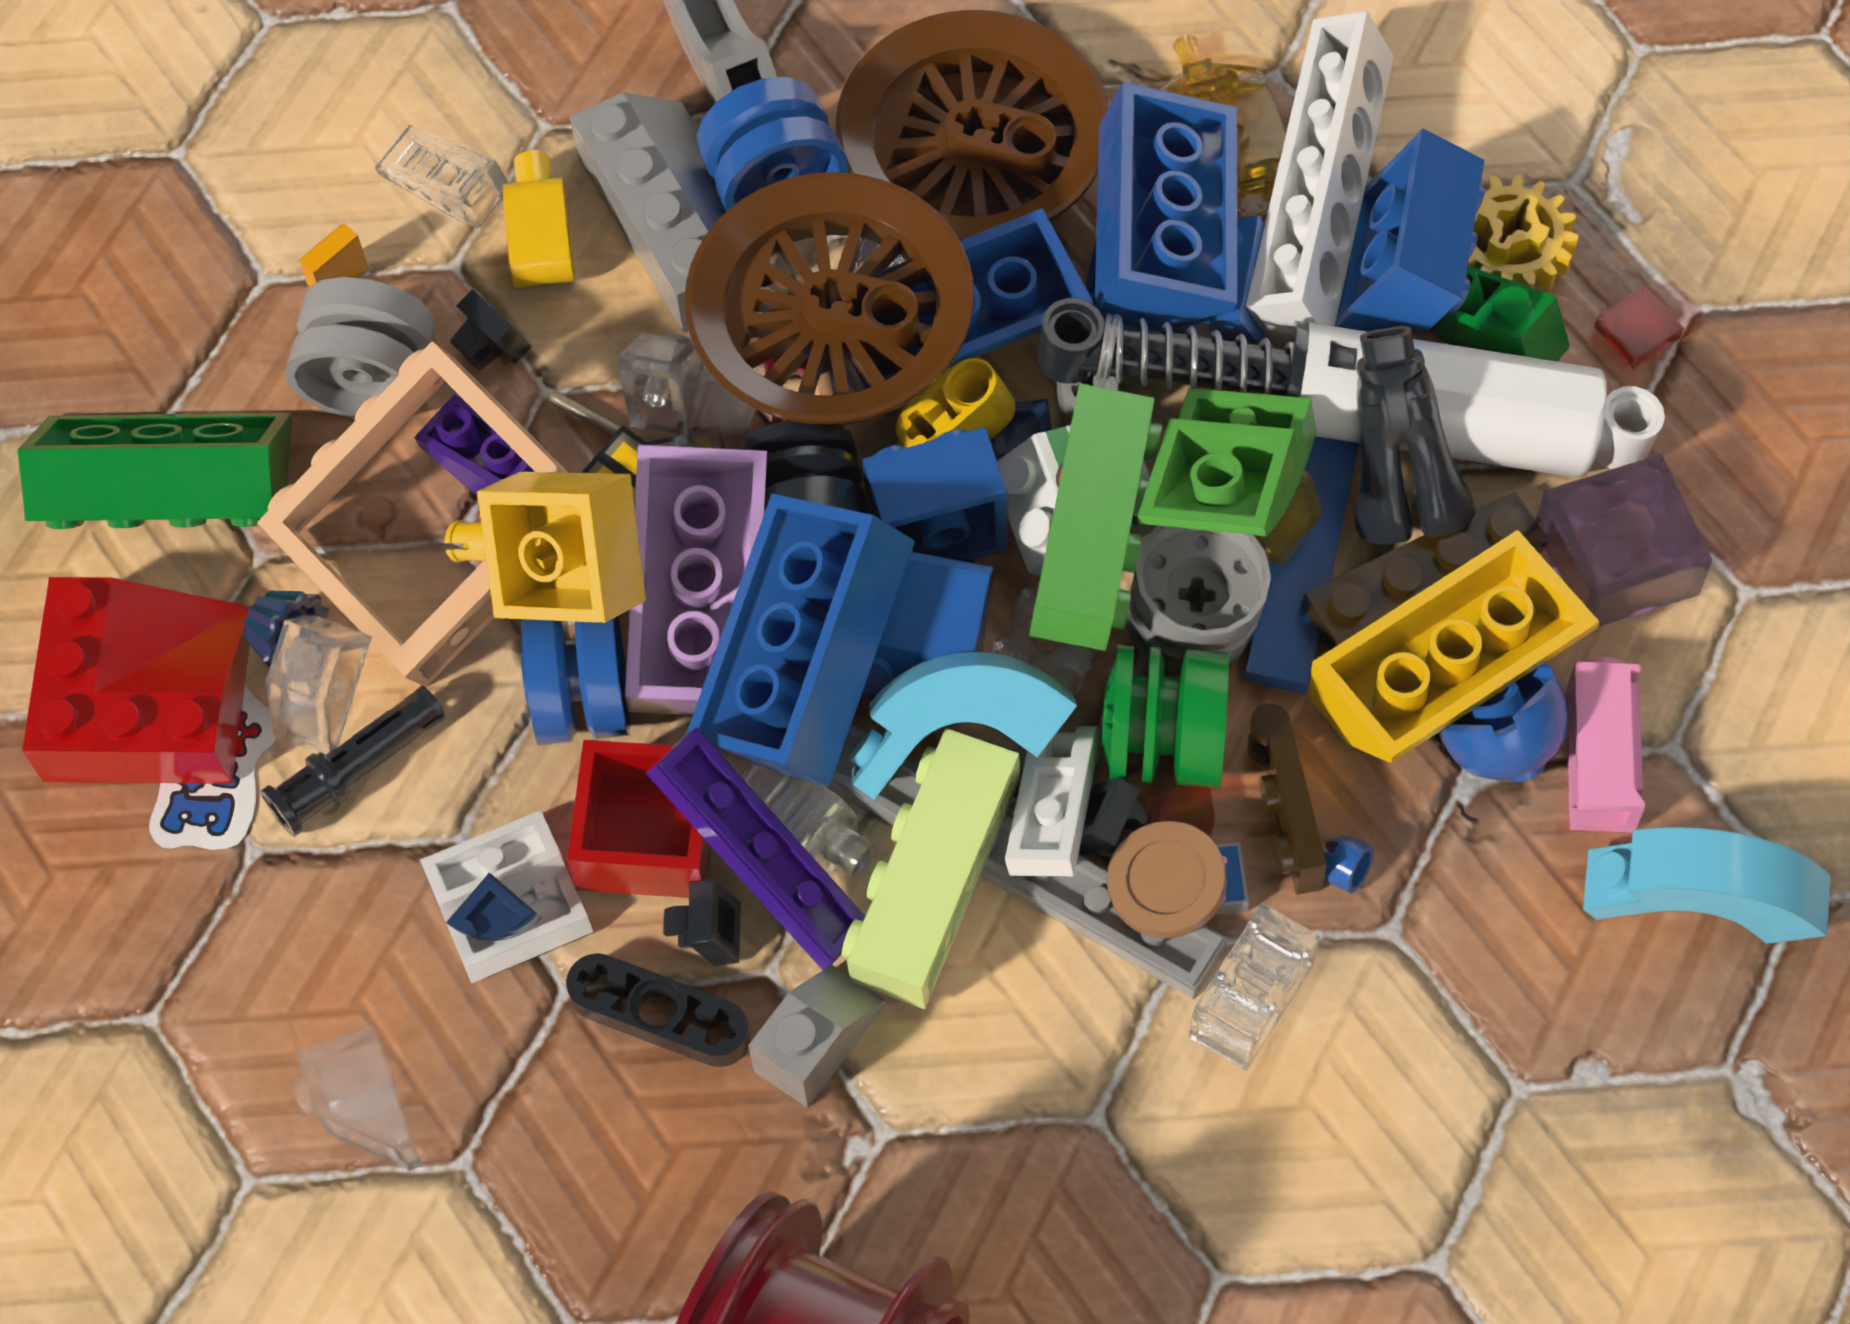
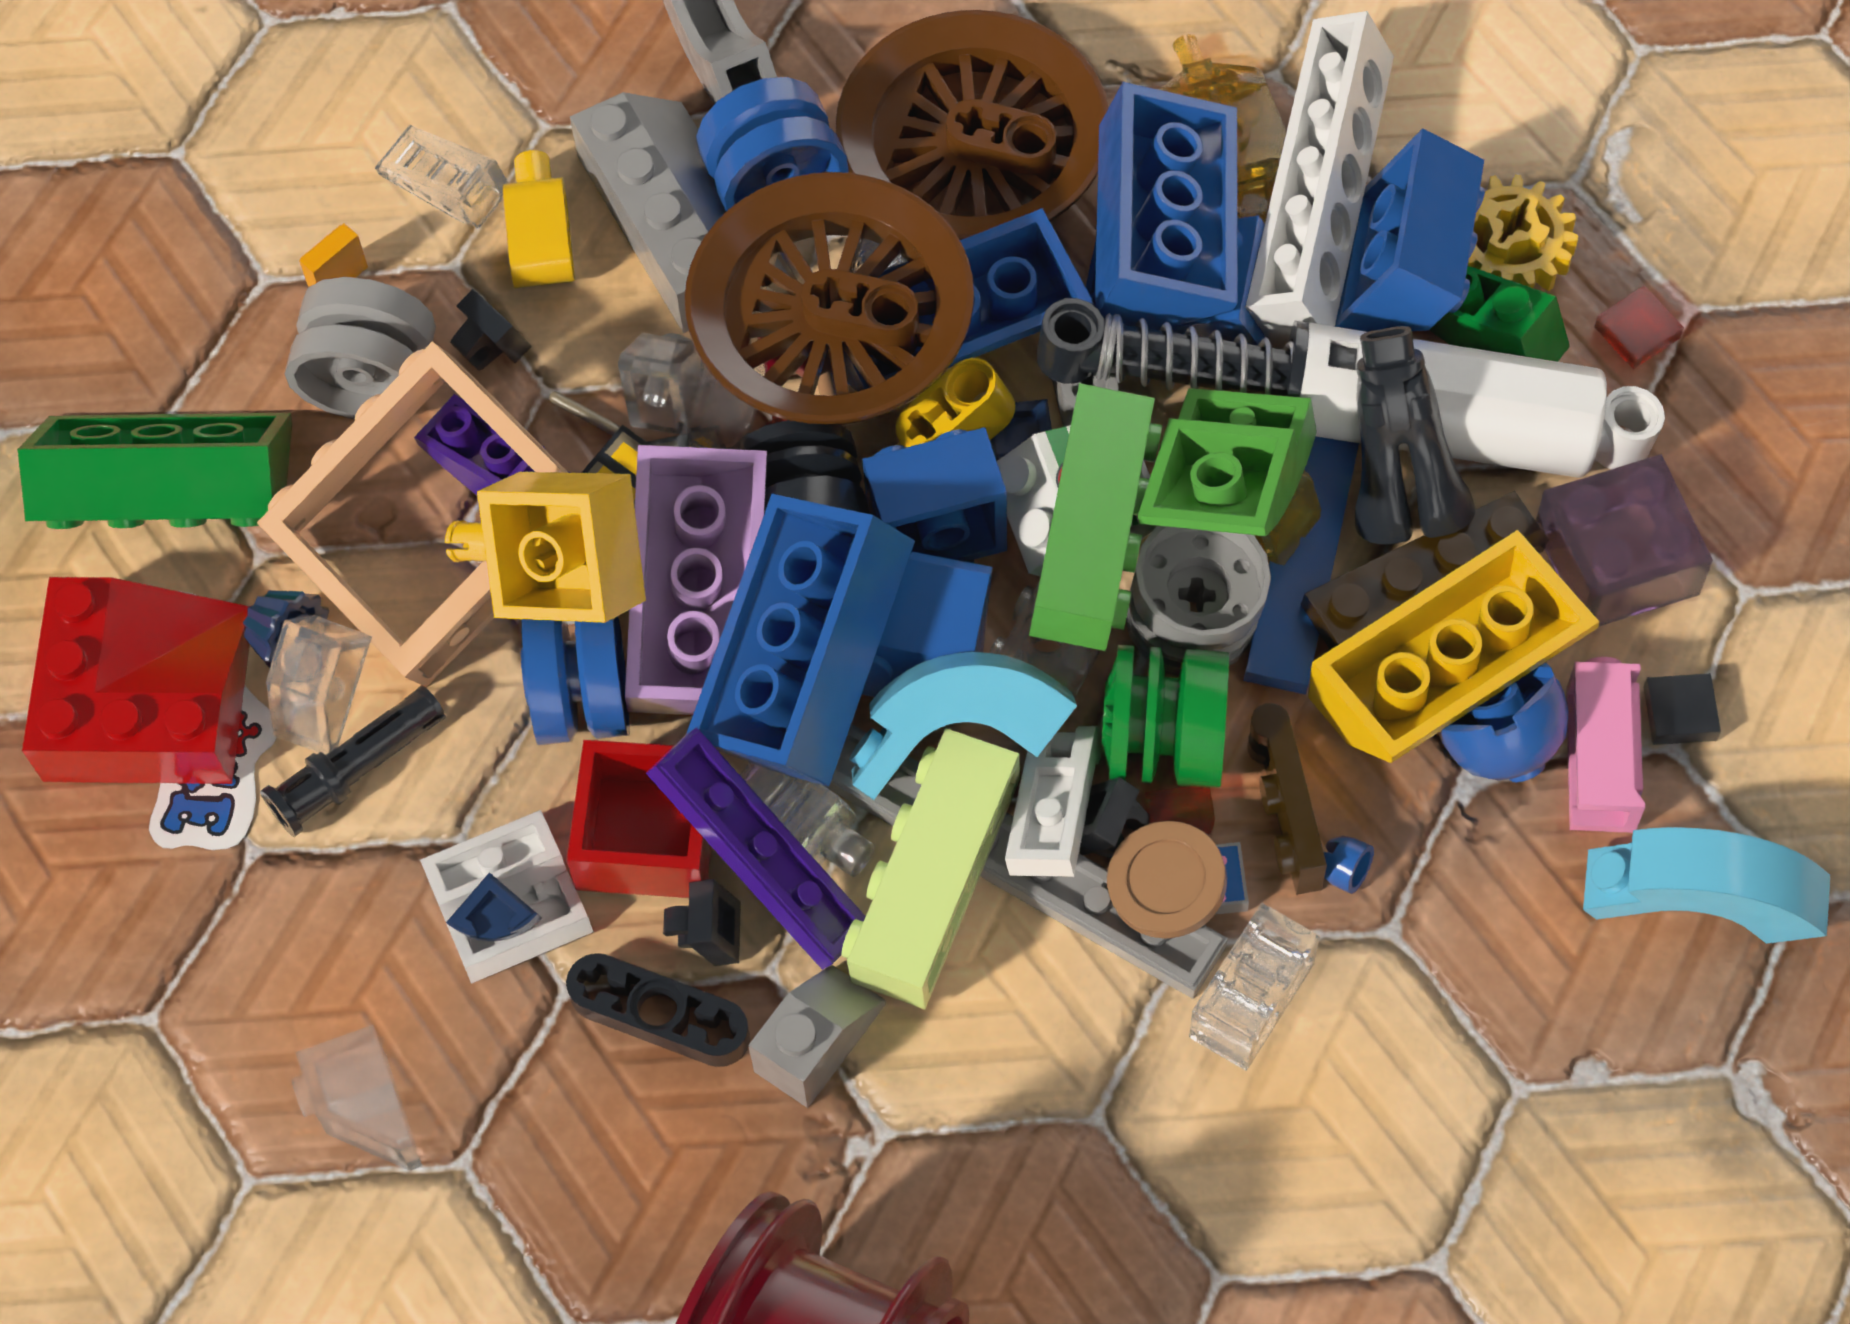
(1682, 709): none -> black tile

